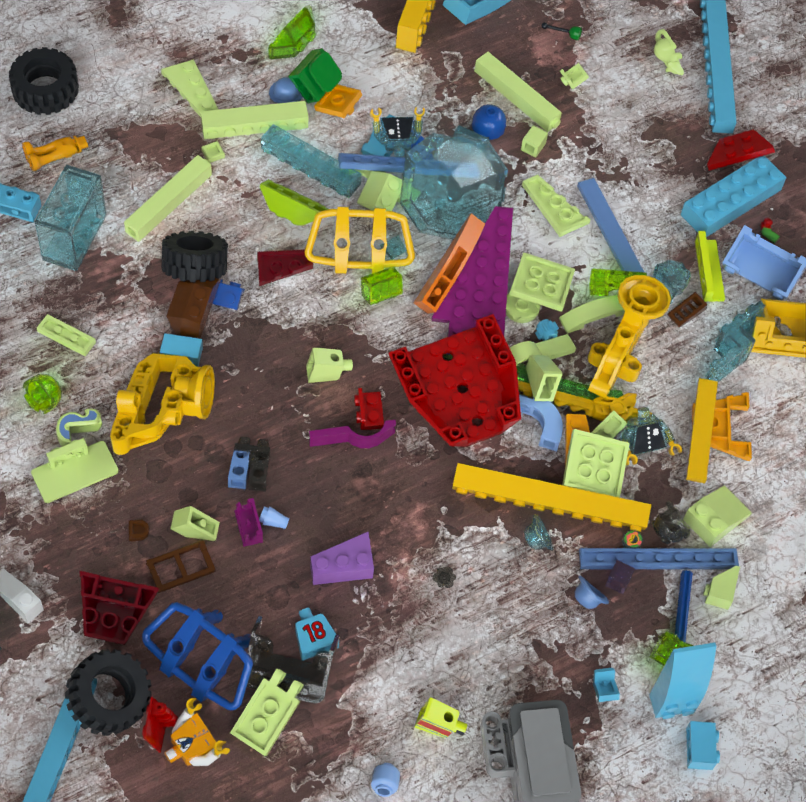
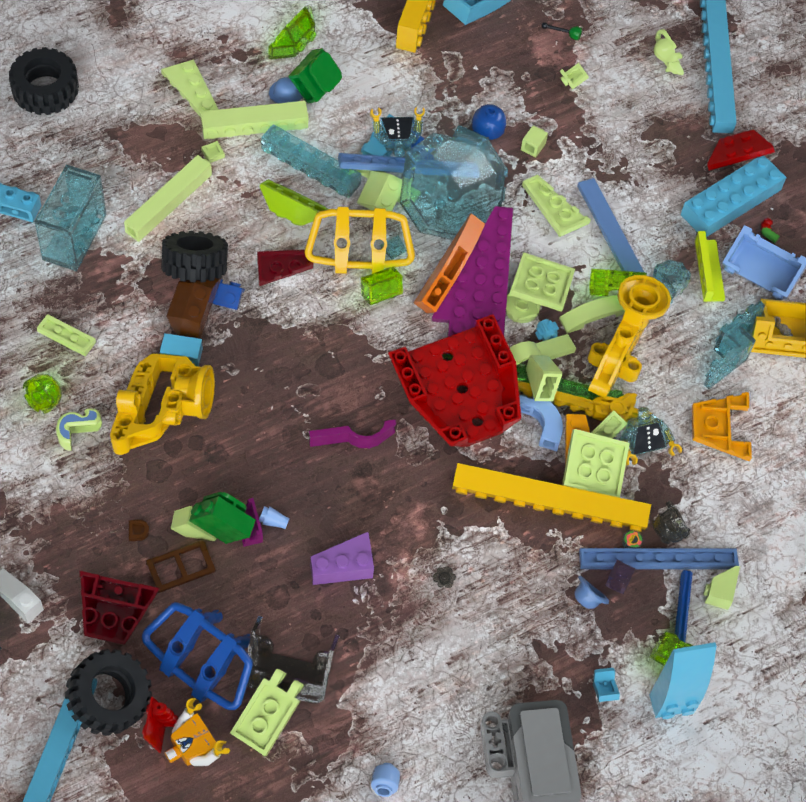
(53, 151): light orange piece -> none
(73, 469): yellowish green bracket -> none
(222, 517): none -> green brick
(253, 458): clear smoke hips -> none
(313, 634): medium azure torso -> none
(326, 365): yellowish green torso -> none
(339, 101): light orange hinge -> none
(370, 410): red bracket -> none
(439, 719): neon yellow torso -> none
(518, 92): yellowish green brick -> none
(537, 535): clear light blue hat -> none
(701, 430): yellow tile -> none
(702, 306): reddish brown slope -> none
(702, 745): medium azure brick -> none
(716, 515): yellowish green slope -> none

